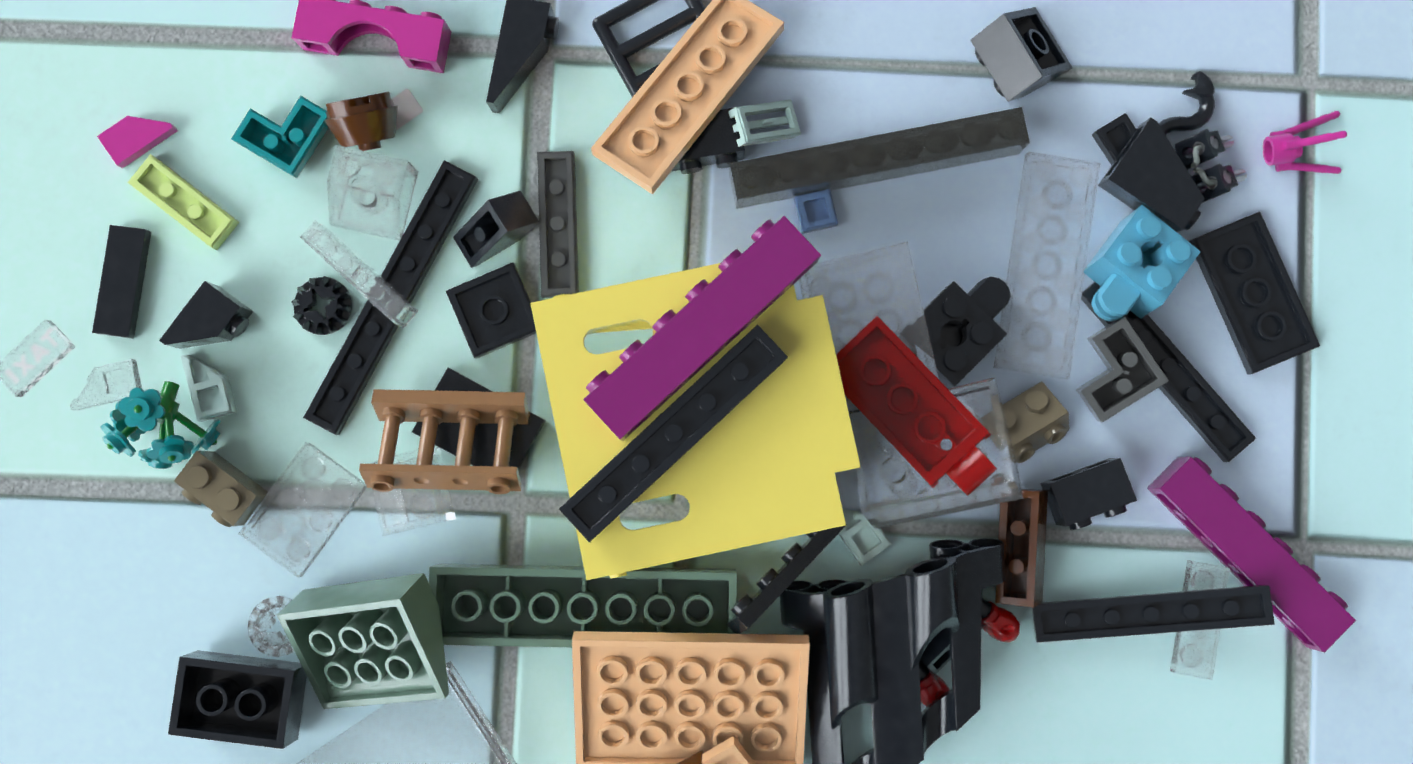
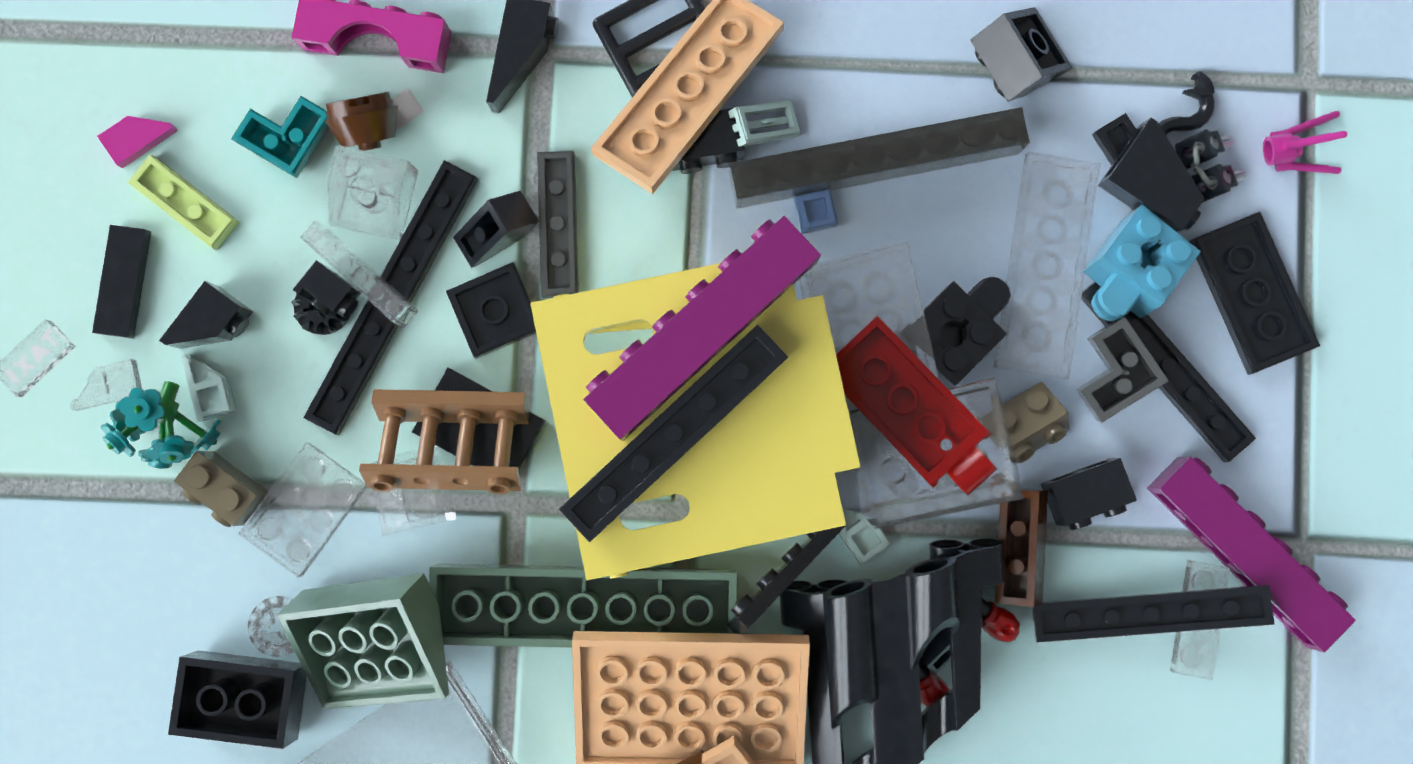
(328, 290): none -> black brick

